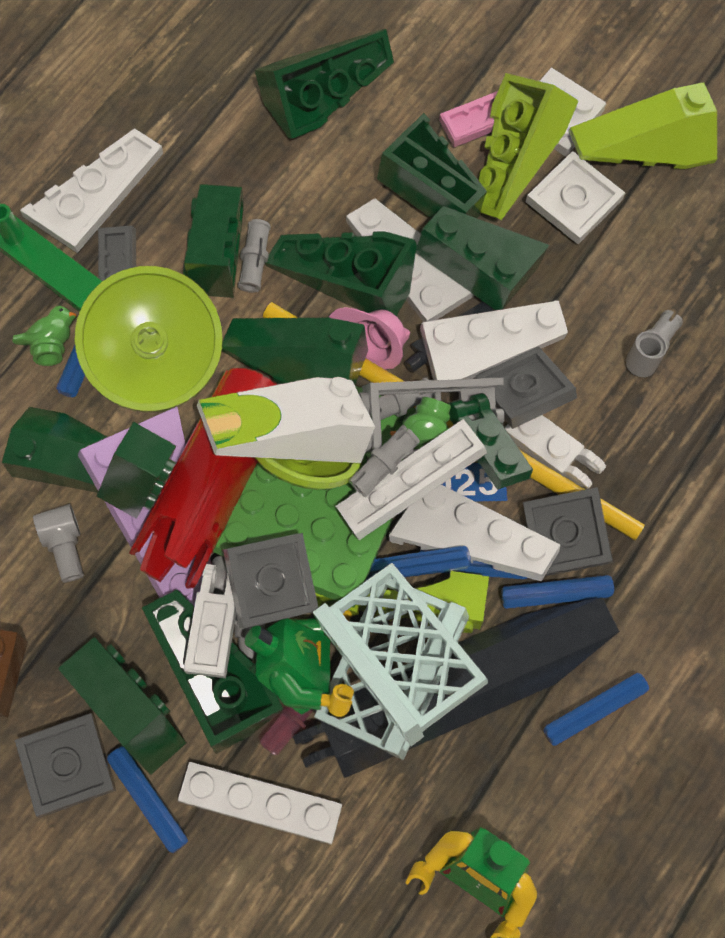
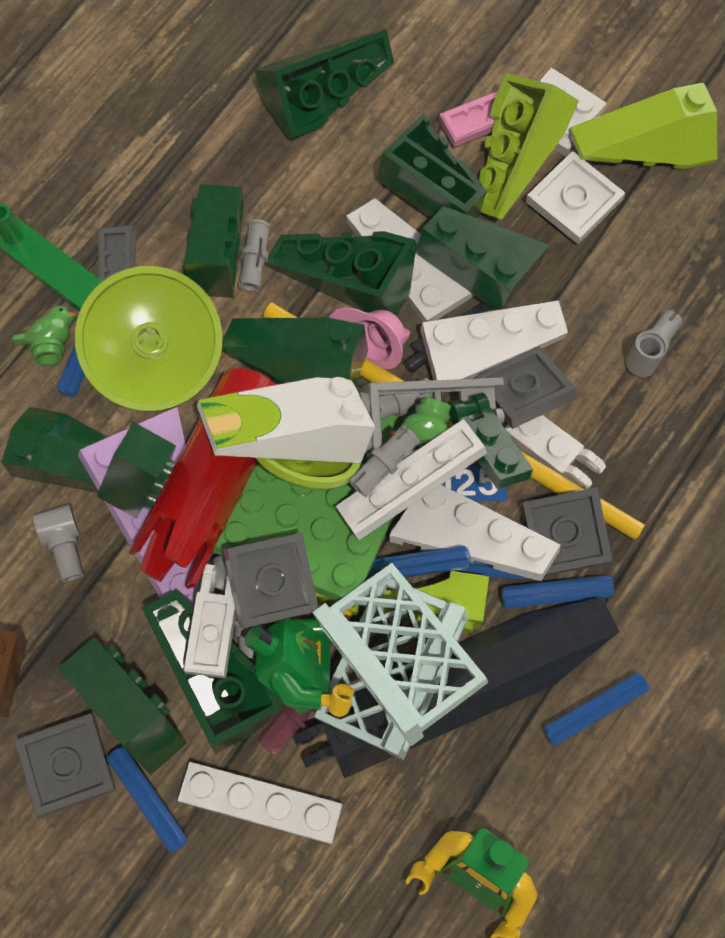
(88, 198): white wing -> none

